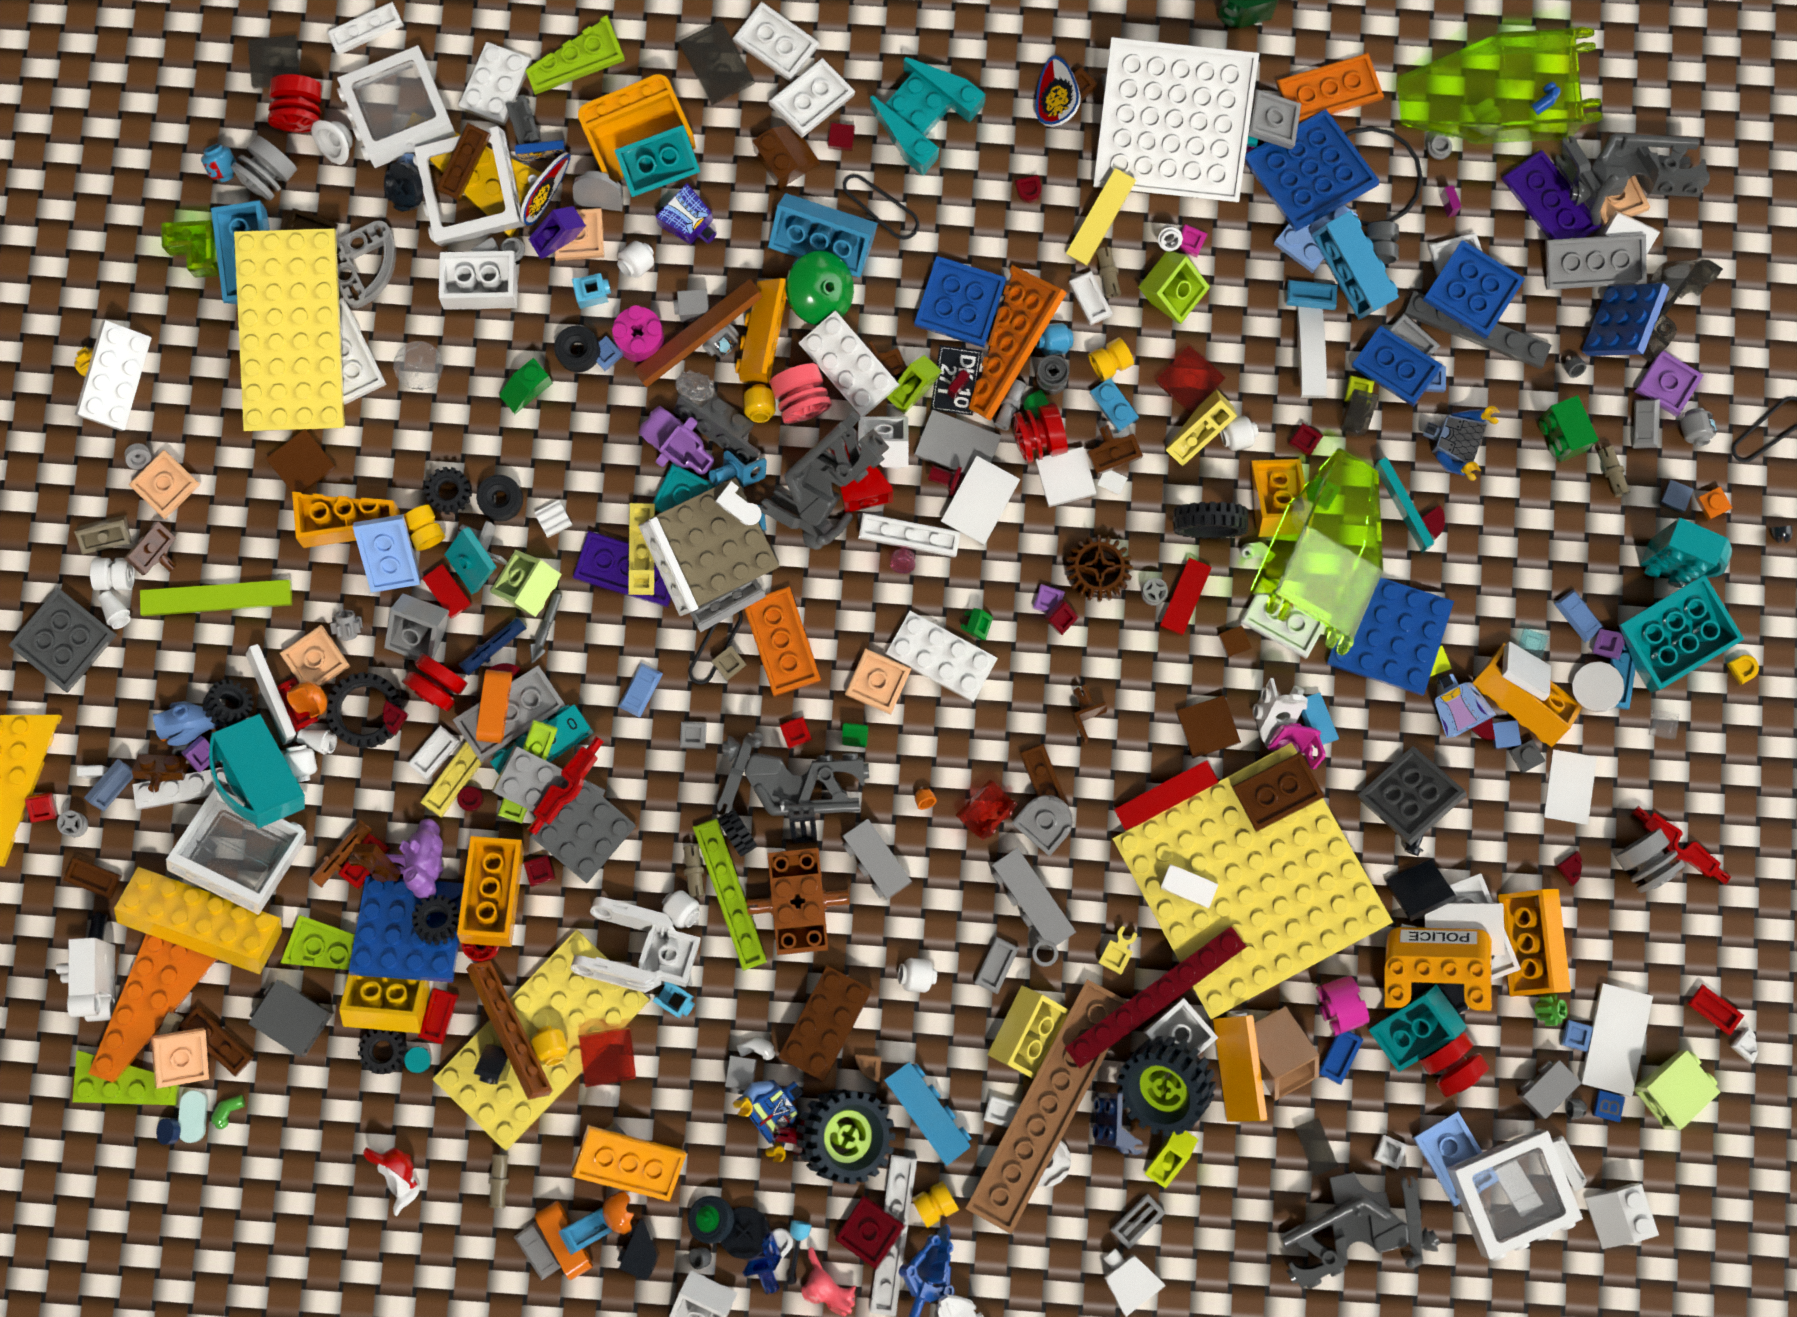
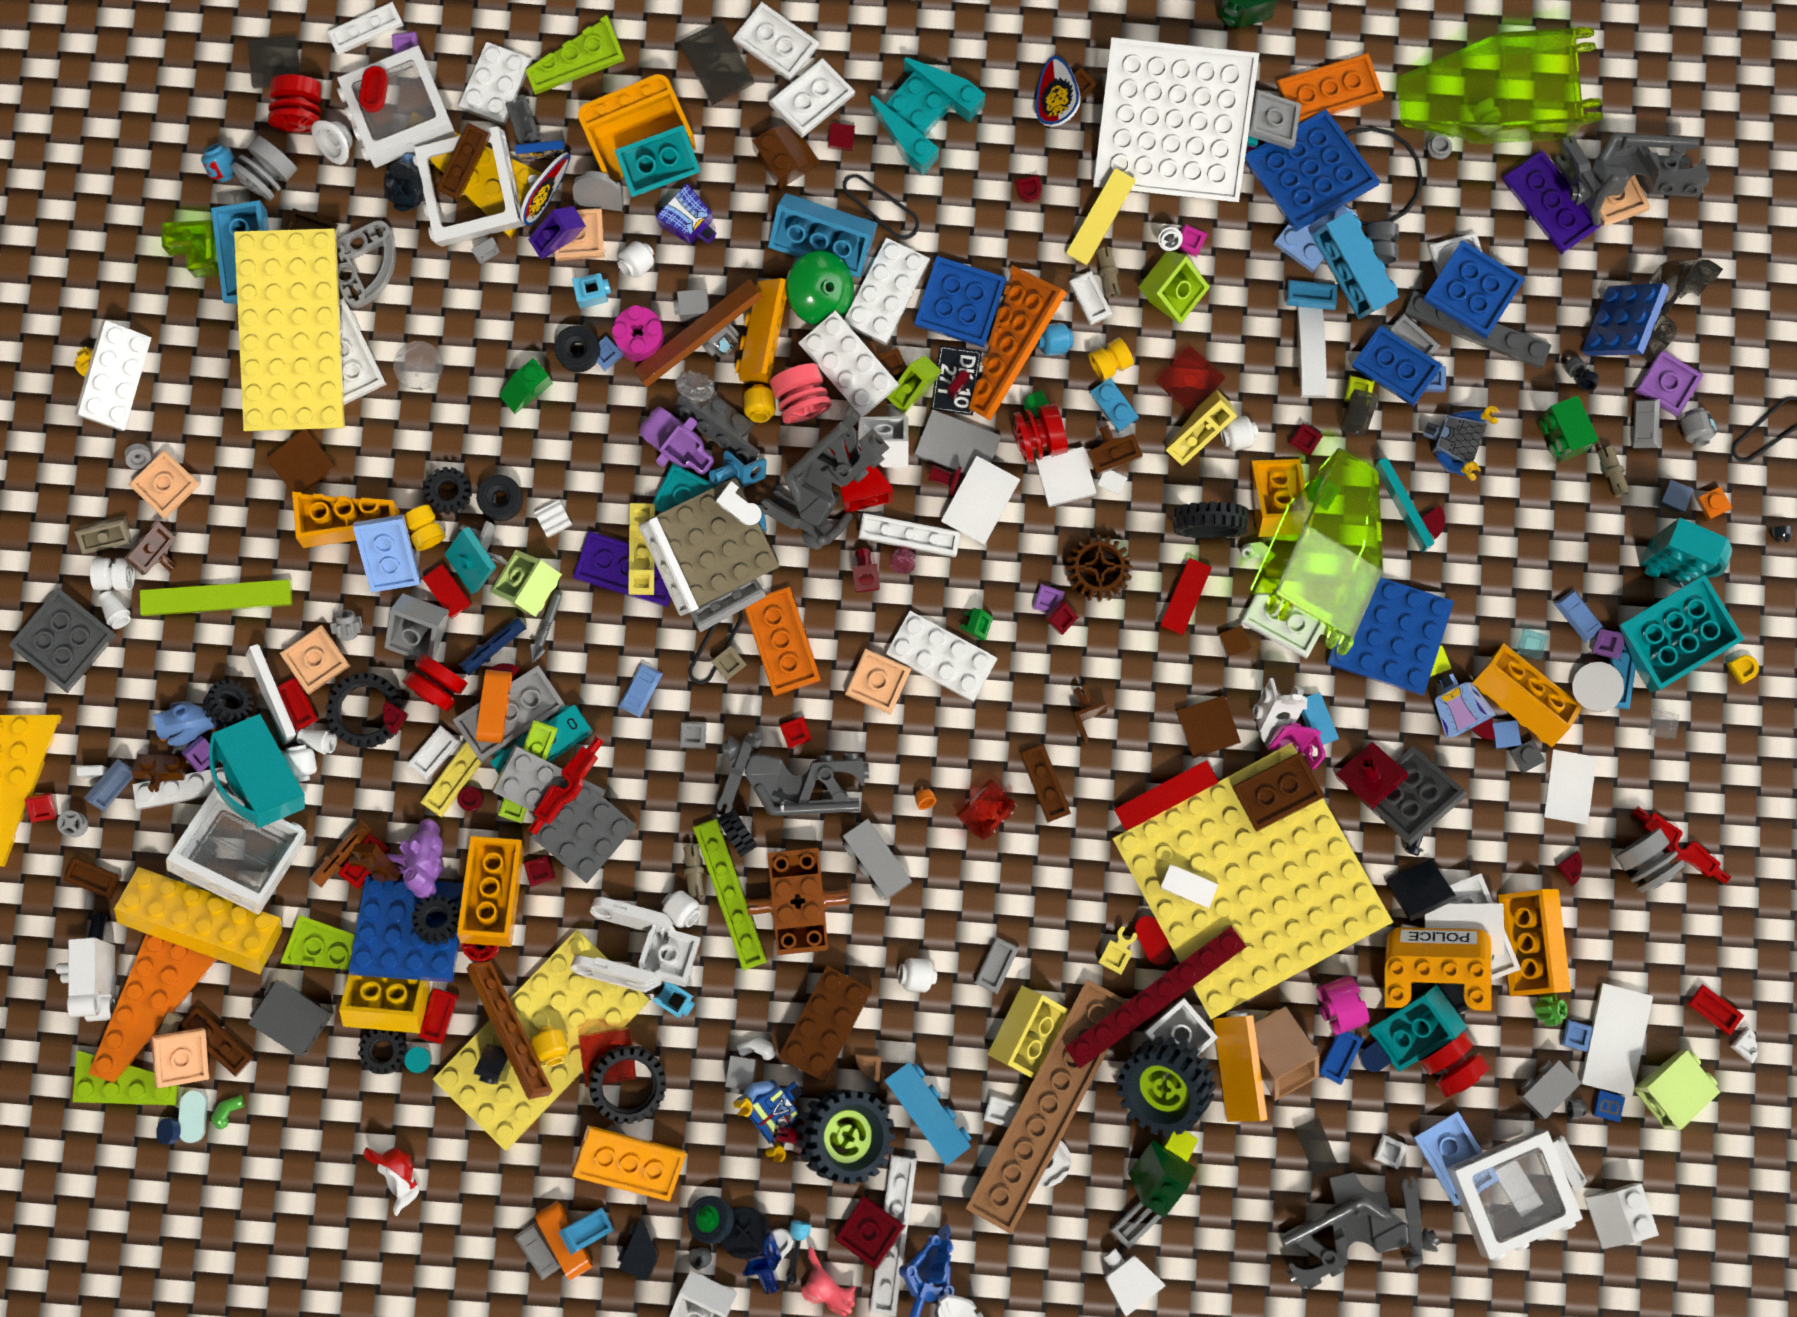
(307, 697): orange hair -> none
(373, 89): none -> red tile
(404, 41): none -> medium lavender tile
(478, 280): white slope -> none
(498, 1180): dark tan pin -> none
(515, 245): light grey plate -> none
(615, 1213): orange hair -> none
(634, 1113): none -> black tyre
(802, 818): black tile -> none
(855, 735): green slope -> none
(865, 573): none -> dark red bracket
(886, 291): none -> white plate
(934, 1204): yellow wheel -> none
(1010, 405): light grey pin -> none
(1034, 901): light grey hinge -> none
(1045, 822): light grey tile -> none
(1052, 375): dark grey wheel -> none
(1108, 1124): dark blue plate -> none
(1153, 940): none -> red tile
(1155, 587): light grey wheel -> none
(1160, 1178): none -> dark green slope
(1372, 775): none -> dark red tile
(1374, 1058): none -> dark blue tile
(1450, 201): magenta tile -> none
(1526, 671): white tile -> none
(1552, 93): blue arm -> none
(1588, 385): none -> black hinge
(1596, 261): light grey tile -> none
(1625, 225): white tile -> none

